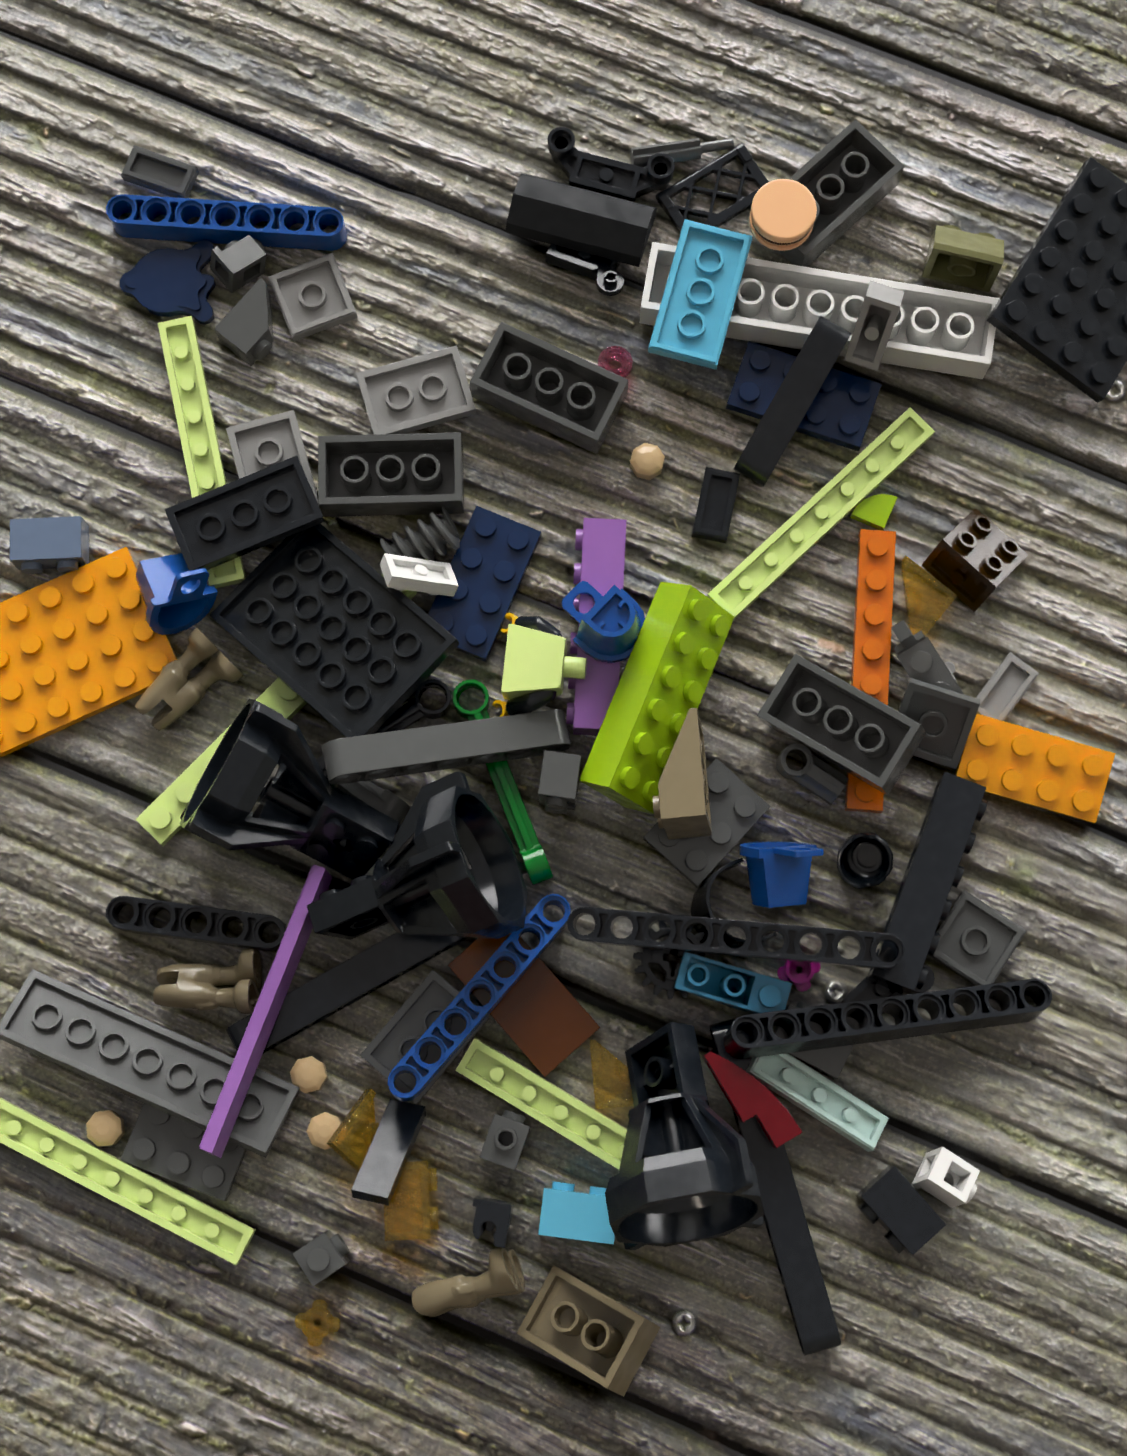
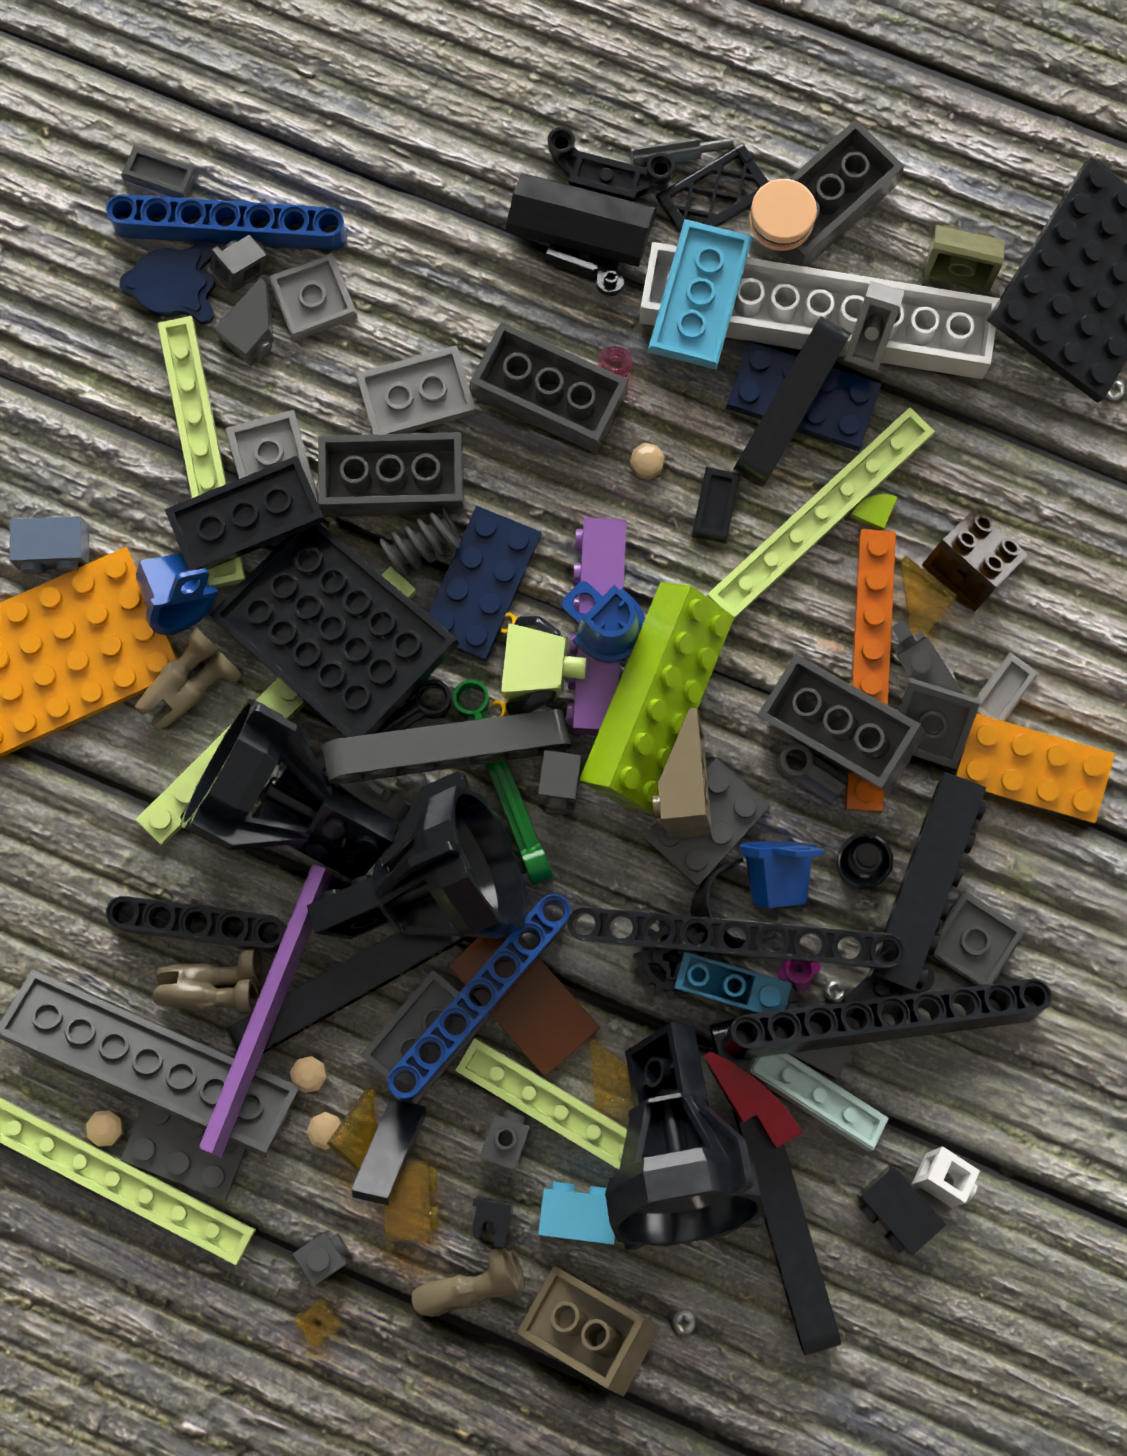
(418, 575): white plate -> none

